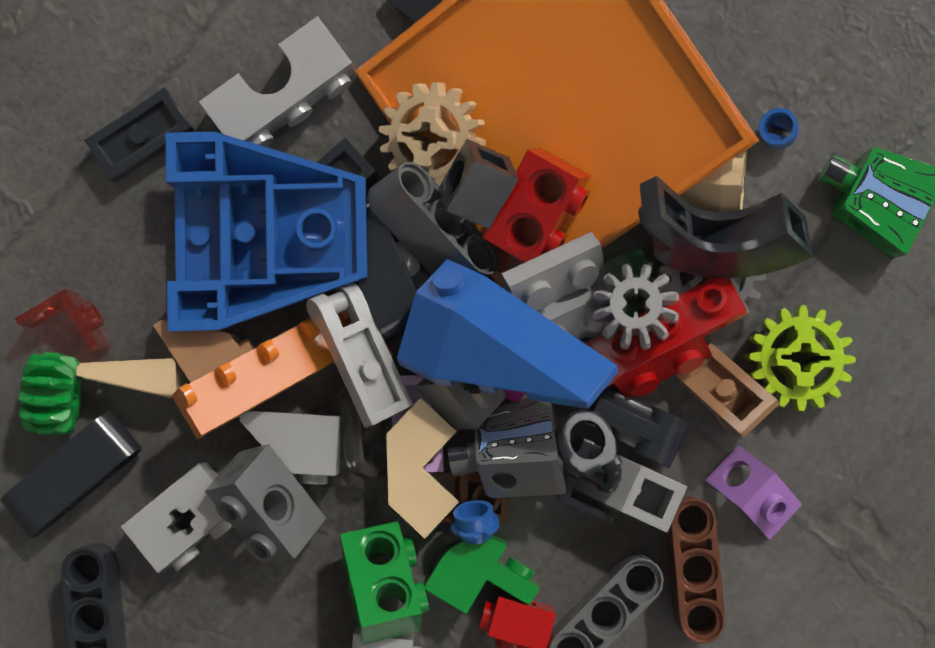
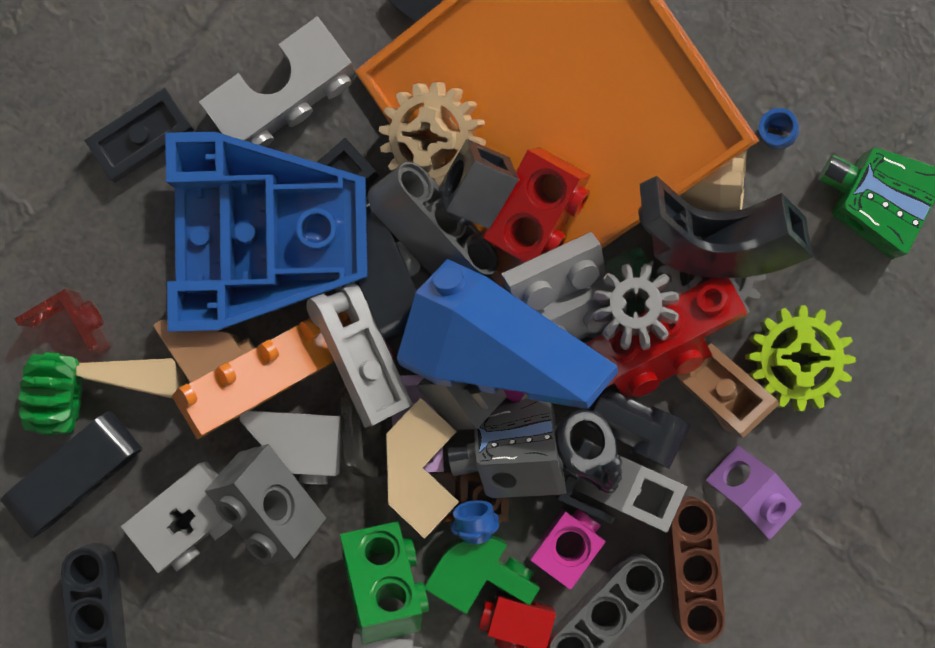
(567, 569): none -> dark pink brick

